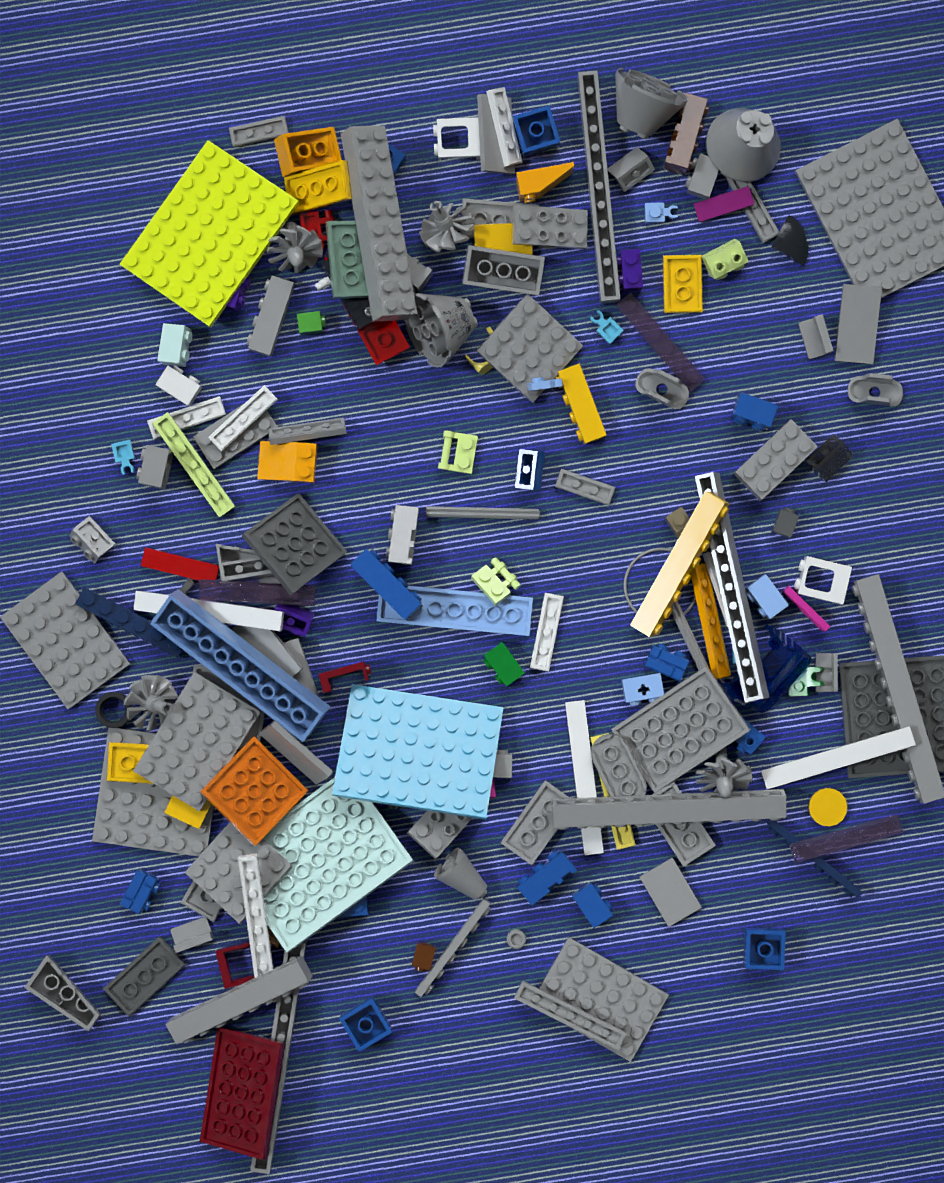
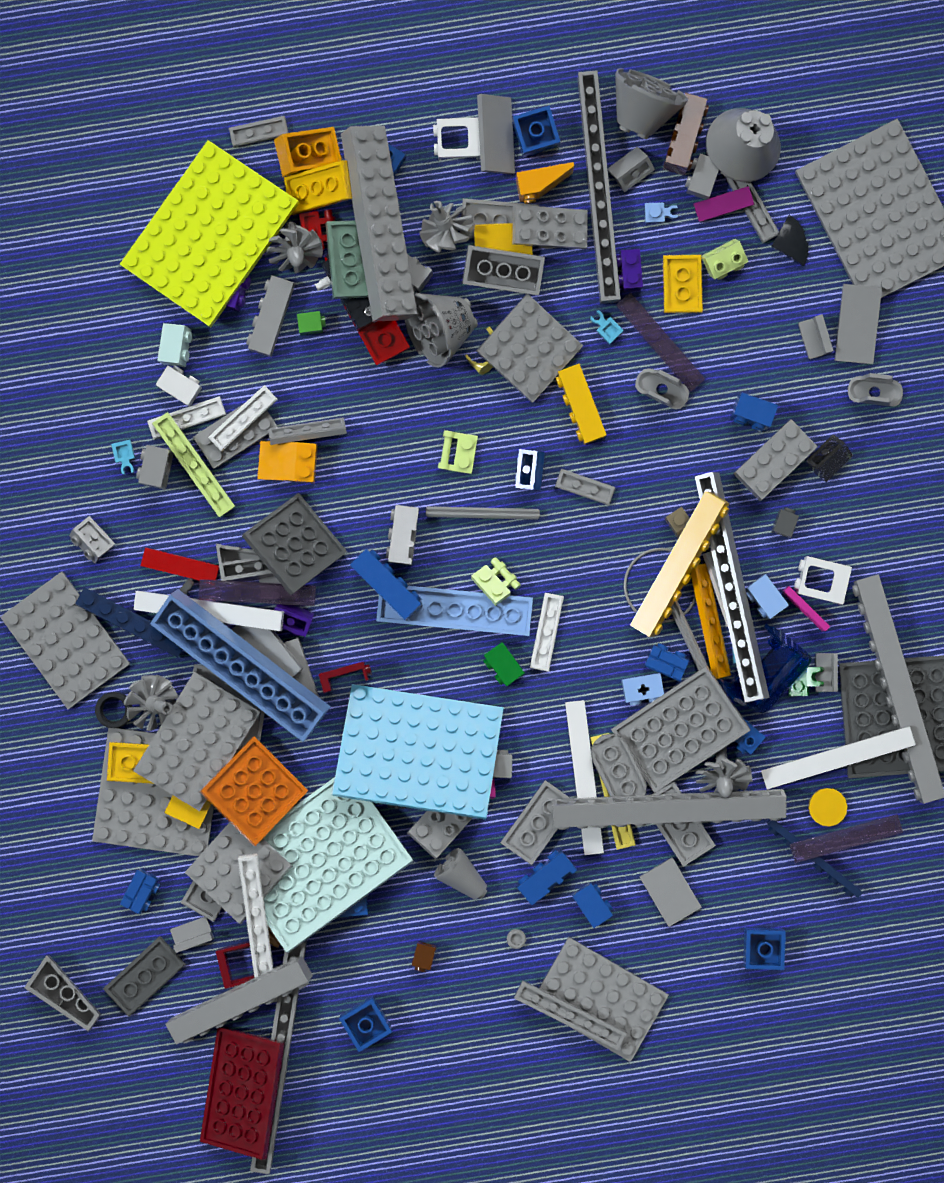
(296, 752): light grey tile -> none
(458, 941): light grey plate -> none
(504, 126): white tile -> none
(540, 383): light blue plate -> none

